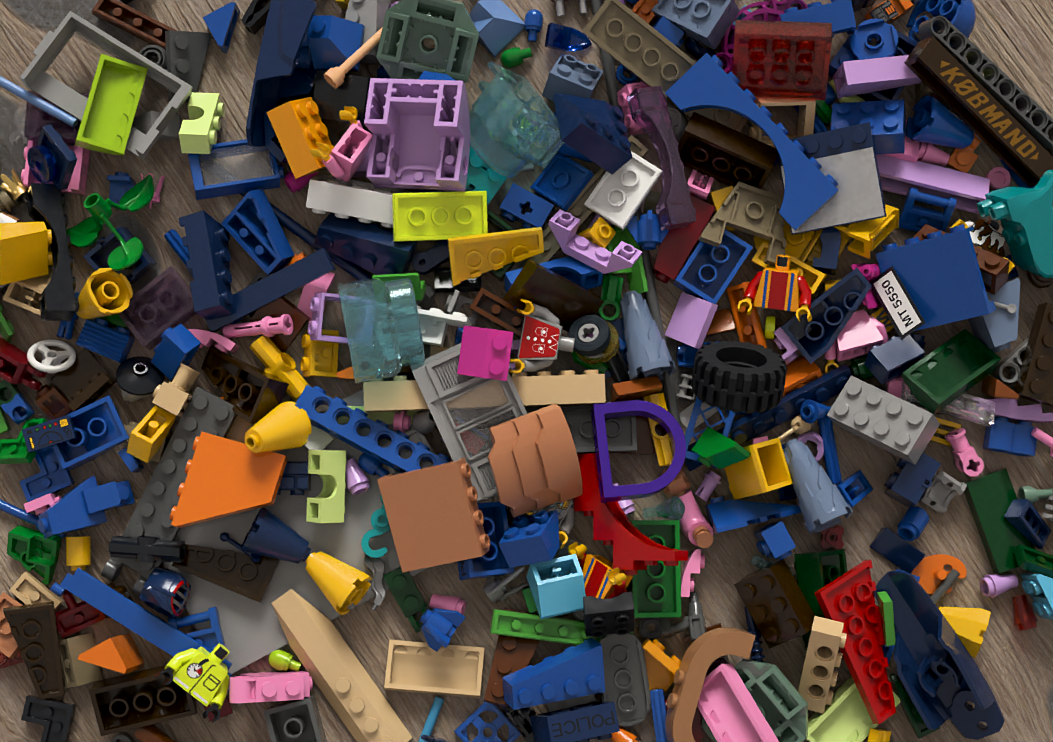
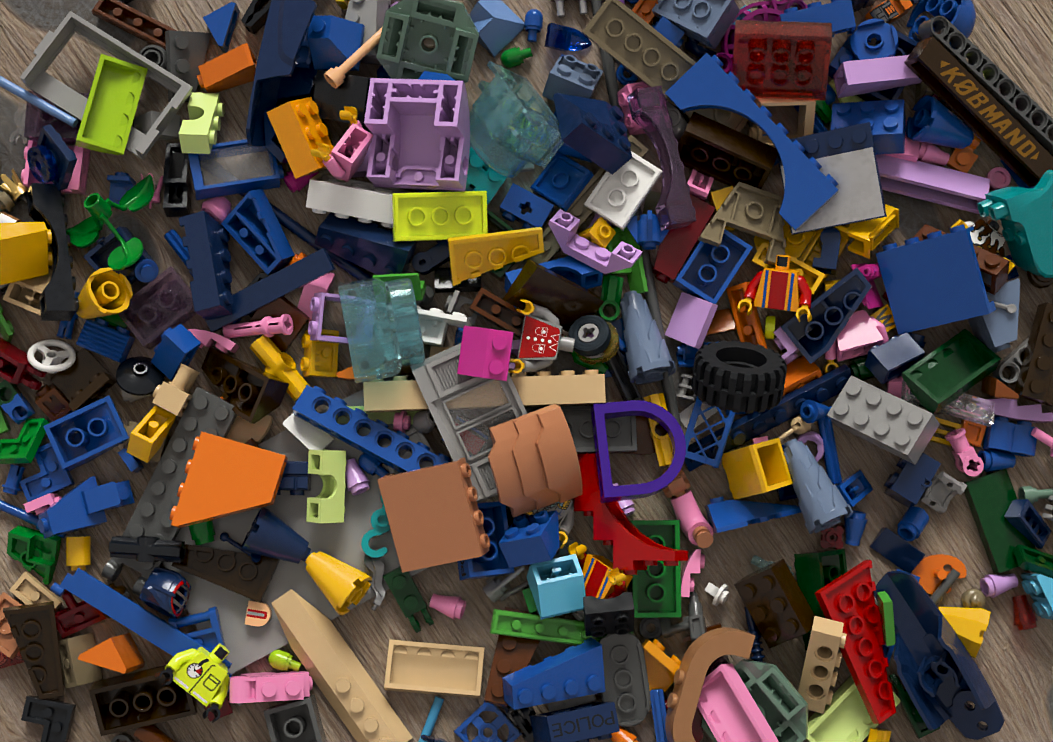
(12, 482): none -> blue pin
(49, 433): dark blue tile -> none
(146, 270): none -> blue plate
(177, 182): none -> black slope
(202, 532): none -> green brick
(217, 208): none -> bright pink cone
(228, 70): none -> orange slope
(257, 613): none -> light nougat tile
(280, 429): yellow cone -> none
(439, 626): blue brick -> none
(635, 389): dark orange slope -> none
(671, 508): clear light blue cone -> none
(708, 485): lavender pin -> none
(718, 450): green slope -> none
(720, 595): none -> white plate
(774, 541): blue brick -> none
(855, 527): none -> blue cone
(897, 303): sticker -> none
(915, 217): blue plate -> none
(973, 599): none -> dark tan plate
(974, 432): none -> orange tile
(996, 460): none -> blue cone

